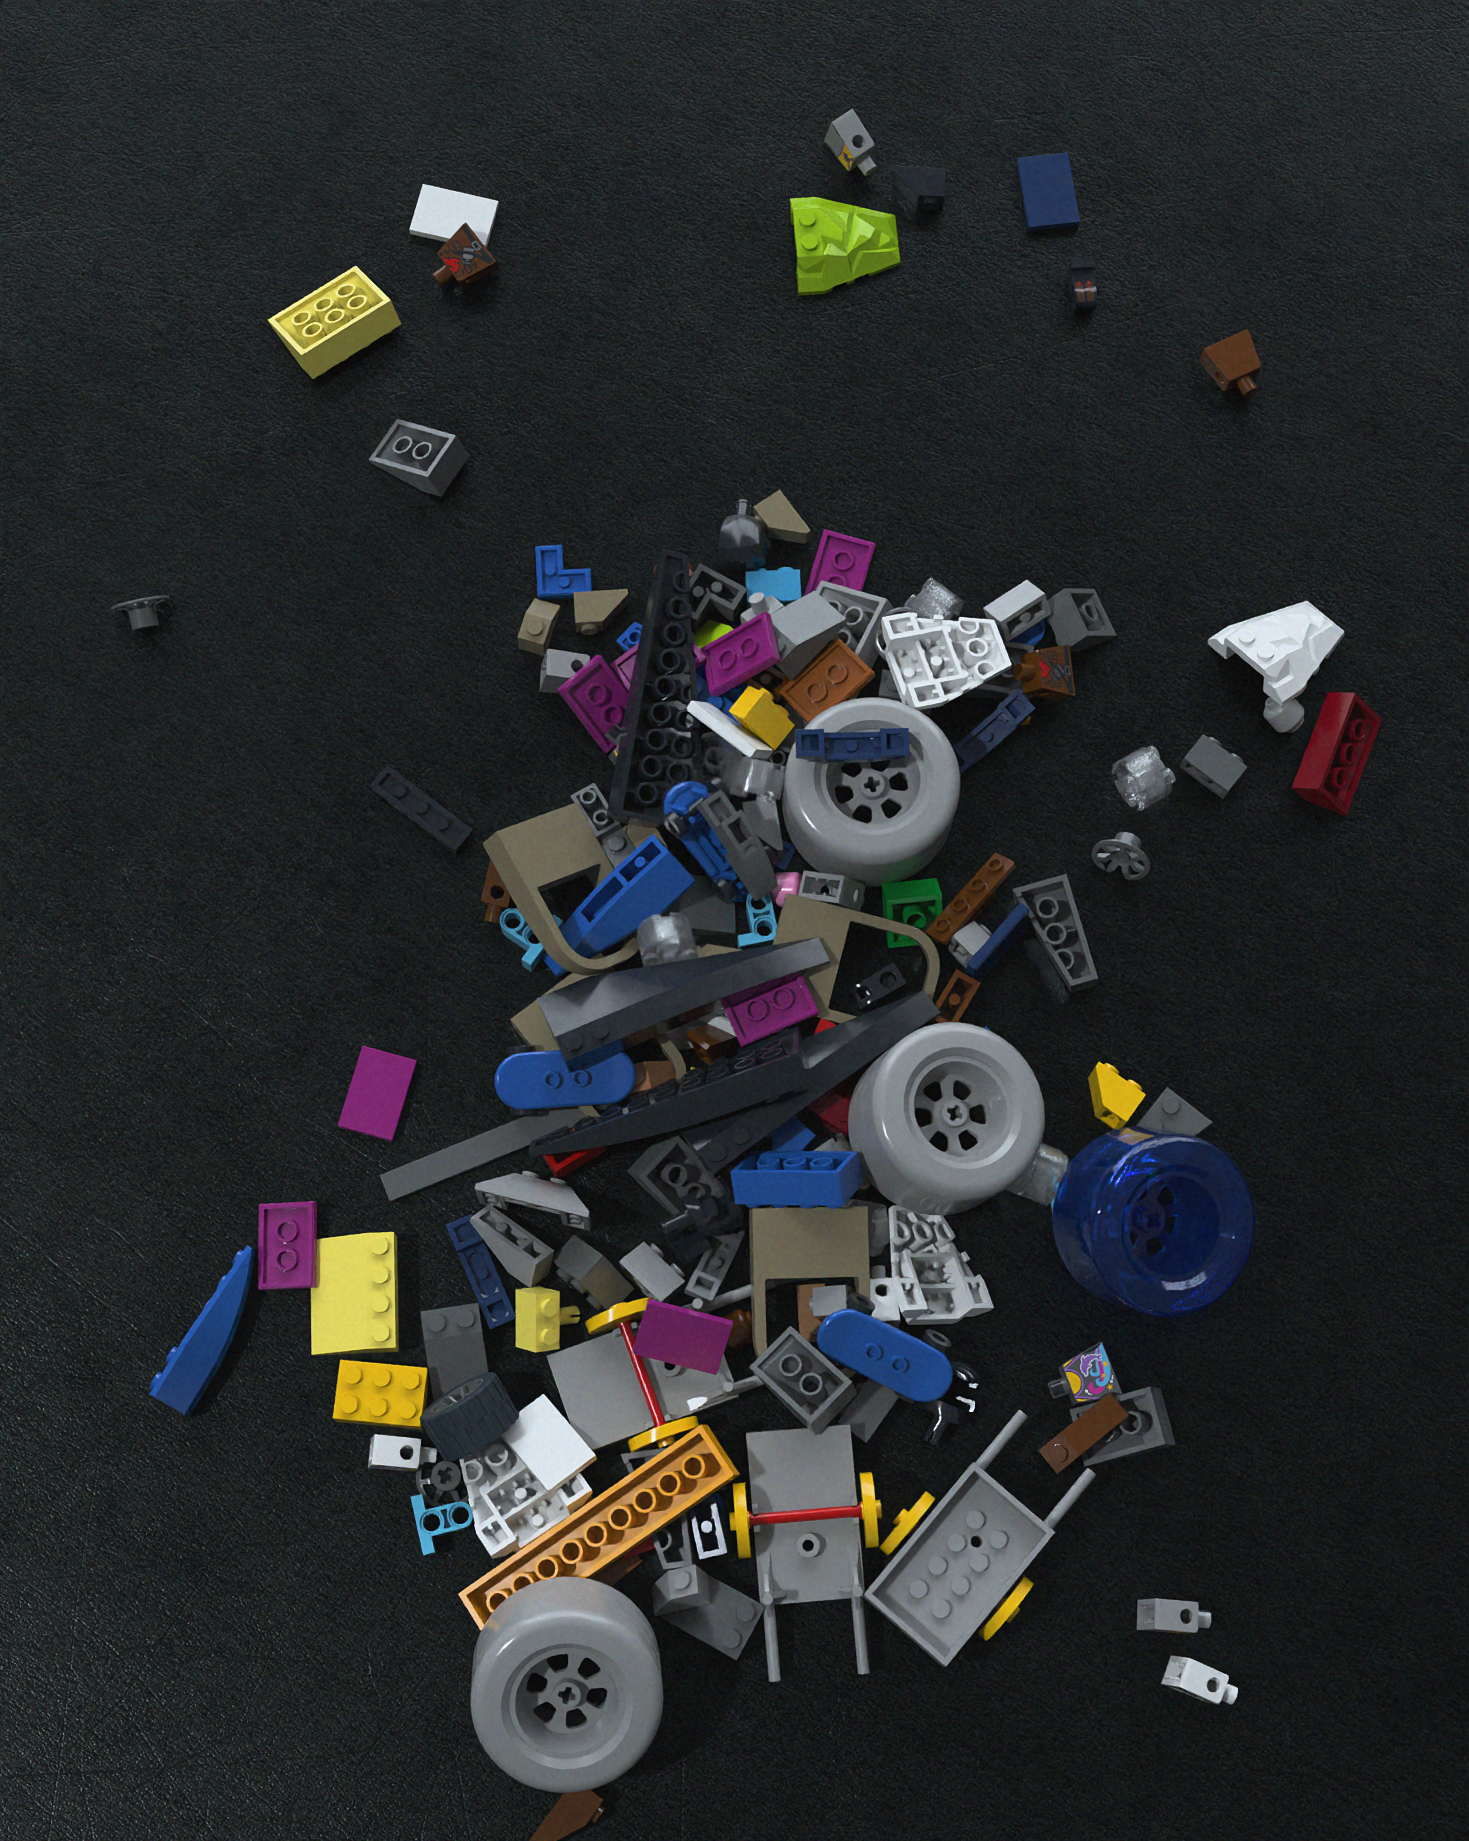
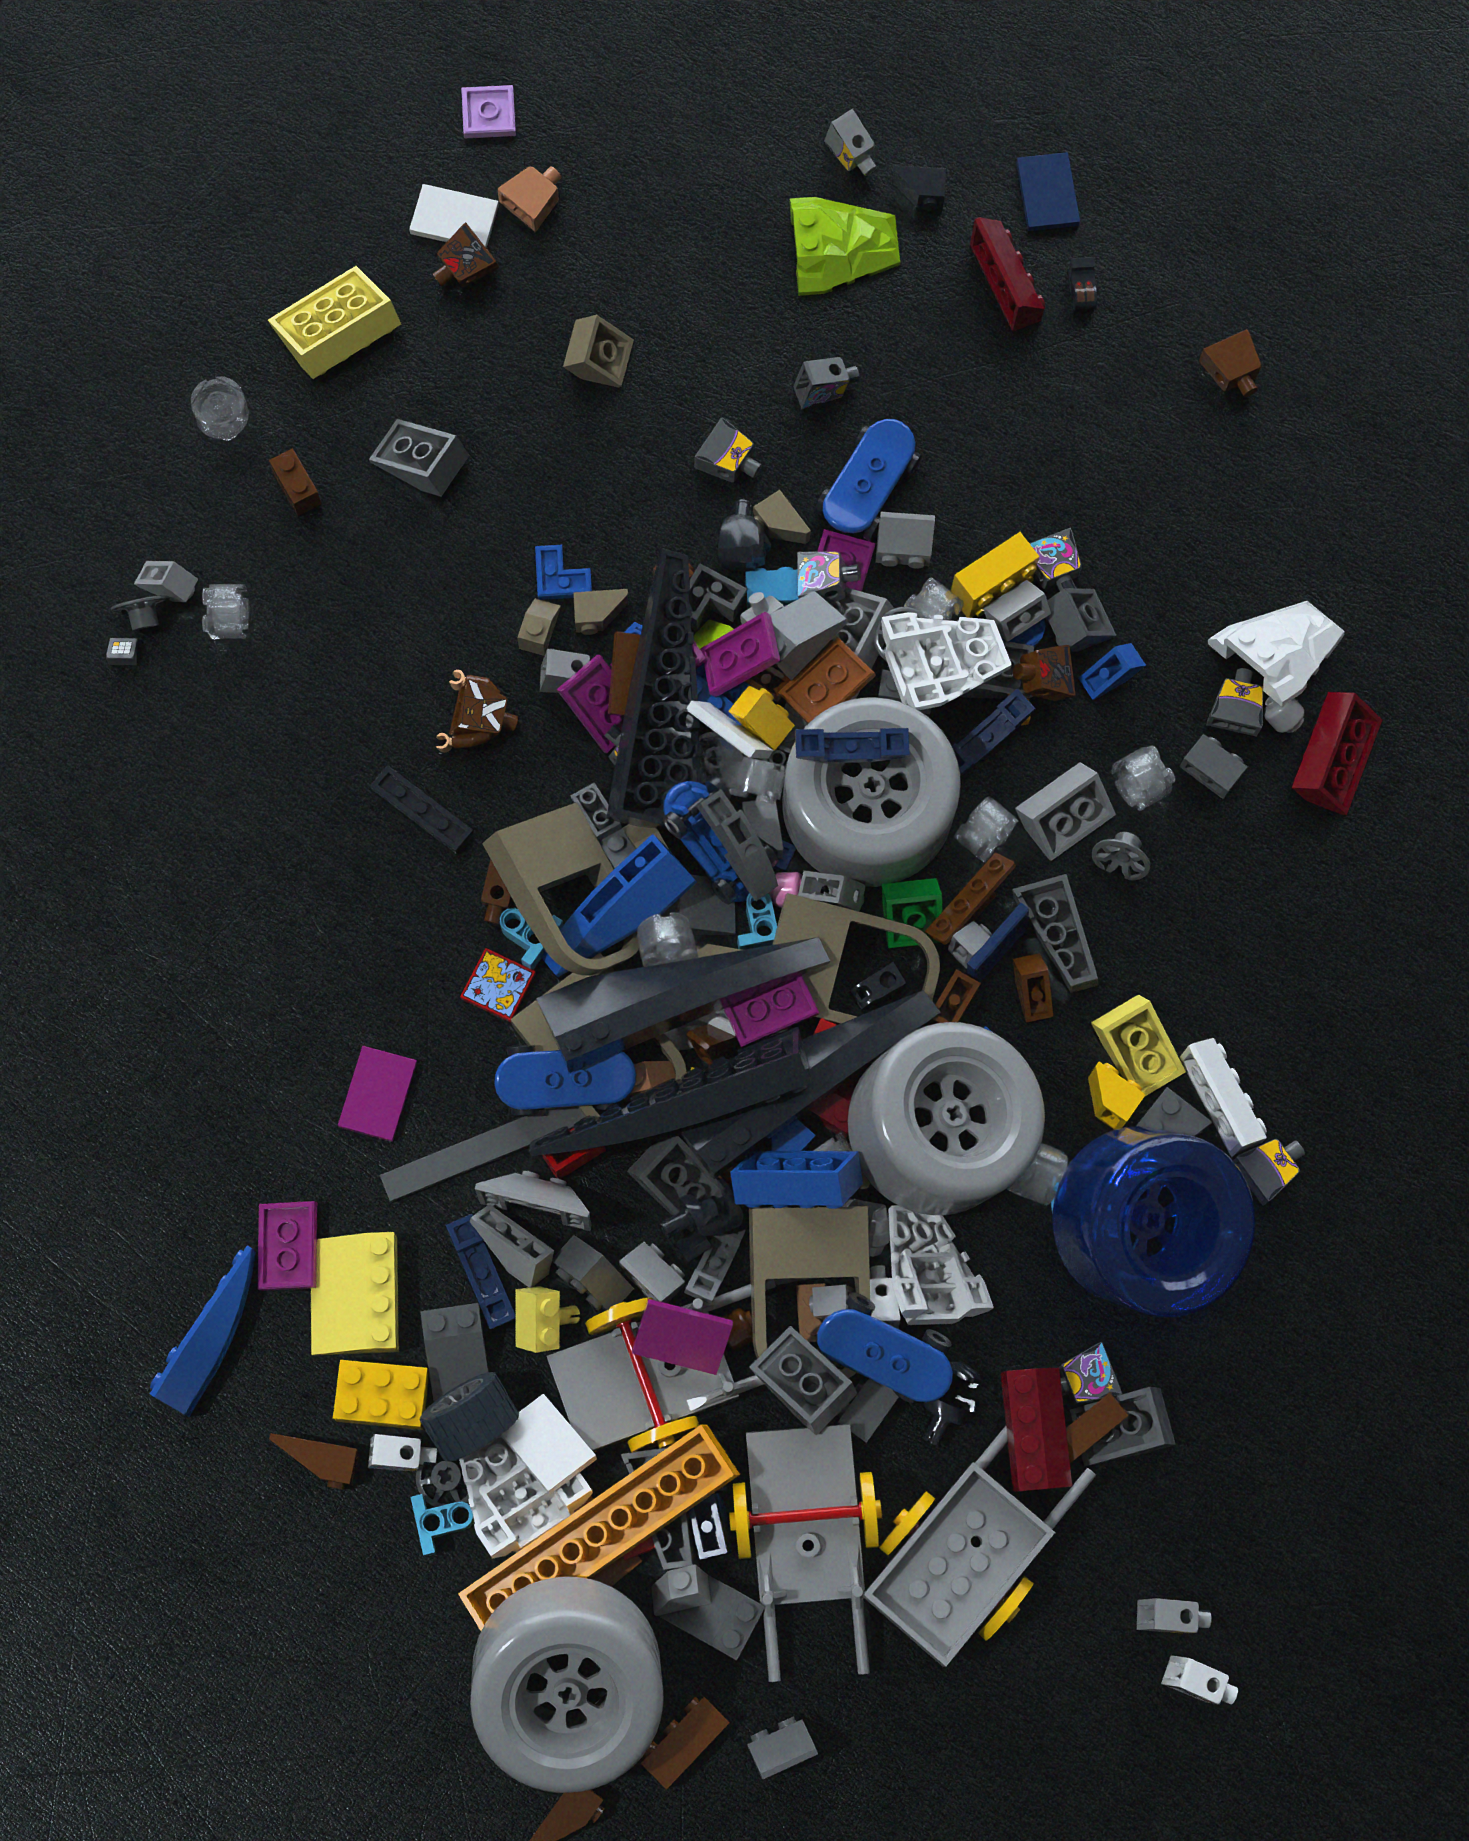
(122, 651): none -> slope
(167, 579): none -> light grey slope
(219, 408): none -> clear brick
(226, 611): none -> clear brick
(295, 482): none -> reddish brown brick
(327, 1461): none -> reddish brown slope
(477, 713): none -> torso
(488, 111): none -> lavender tile
(498, 985): none -> tile
(531, 195): none -> nougat torso
(598, 351): none -> dark tan slope
(623, 662): none -> reddish brown tile
(684, 1741): none -> reddish brown brick
(727, 453): none -> dark grey torso
(781, 1748): none -> dark grey slope
(823, 381): none -> dark grey torso
(825, 575): none -> torso
(860, 491): none -> blue piece
(905, 539): none -> light grey slope
(986, 828): none -> clear brick
(995, 574): none -> yellow brick
(1006, 273): none -> dark red slope
(1033, 987): none -> reddish brown slope
(1036, 1429): none -> dark red slope
(1057, 560): none -> torso
(1066, 810): none -> light grey slope
(1112, 670): none -> blue slope
(1139, 1044): none -> light yellow slope
(1222, 1096): none -> white slope
(1238, 705): none -> dark grey torso
(1269, 1167): none -> dark grey torso

